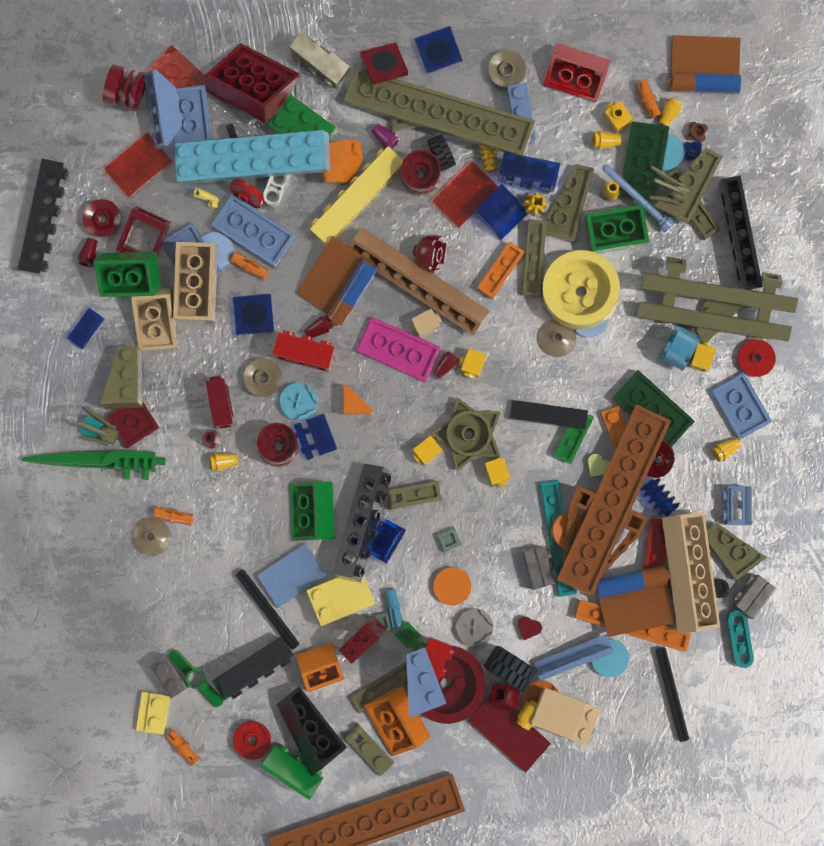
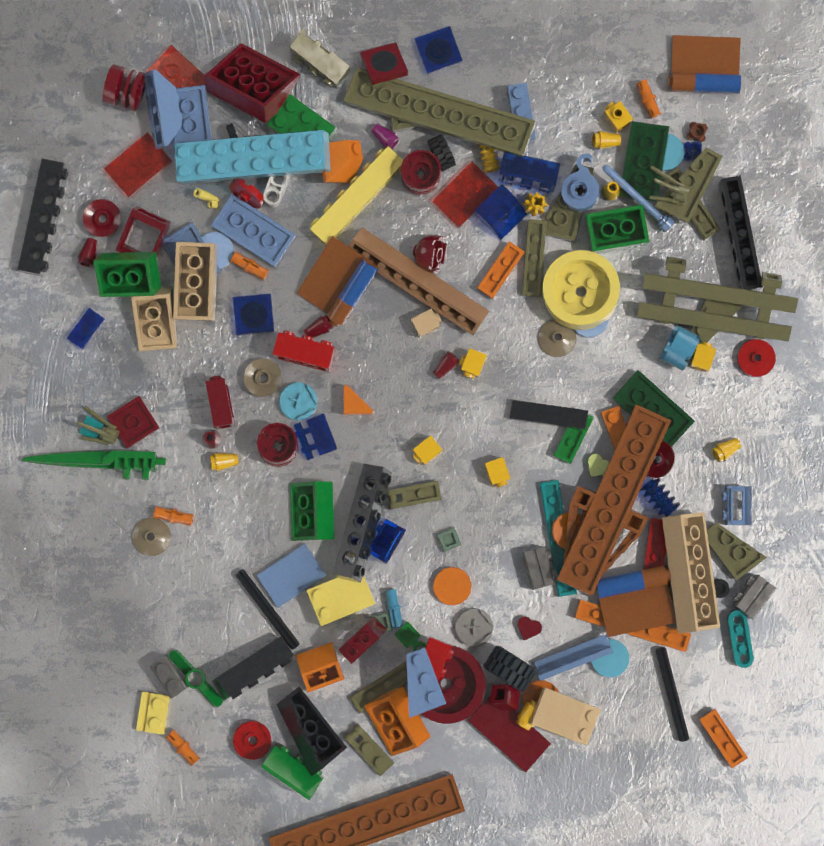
(125, 380): olive wedge -> none
(398, 349): dark pink tile -> none
(482, 428): olive plate -> none
(510, 60): dark tan dish -> none
(576, 72): red slope -> none
(584, 180): none -> medium blue piece
(670, 112): yellow cone -> none
(723, 738): none -> orange plate
(740, 406): medium blue tile -> none

